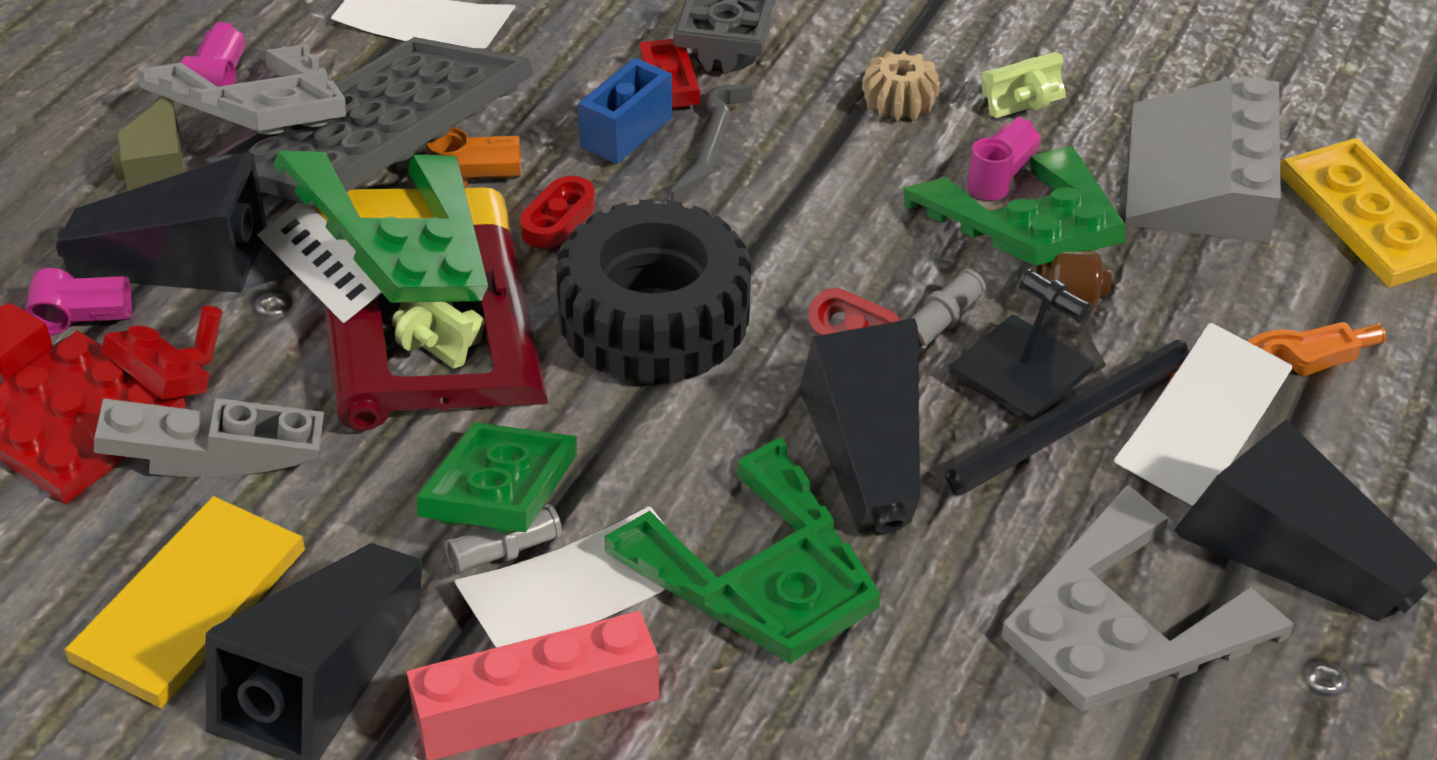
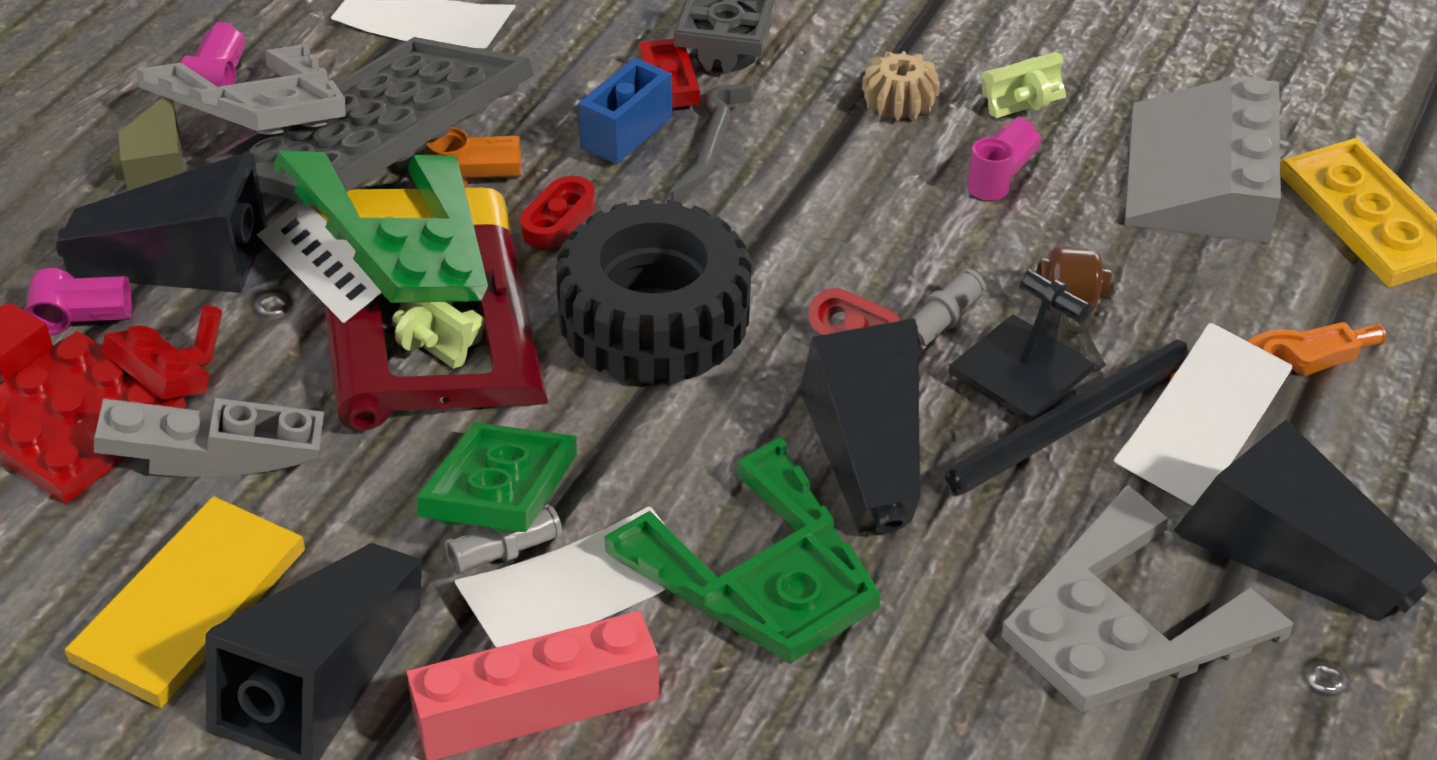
(1035, 230): green wing -> none

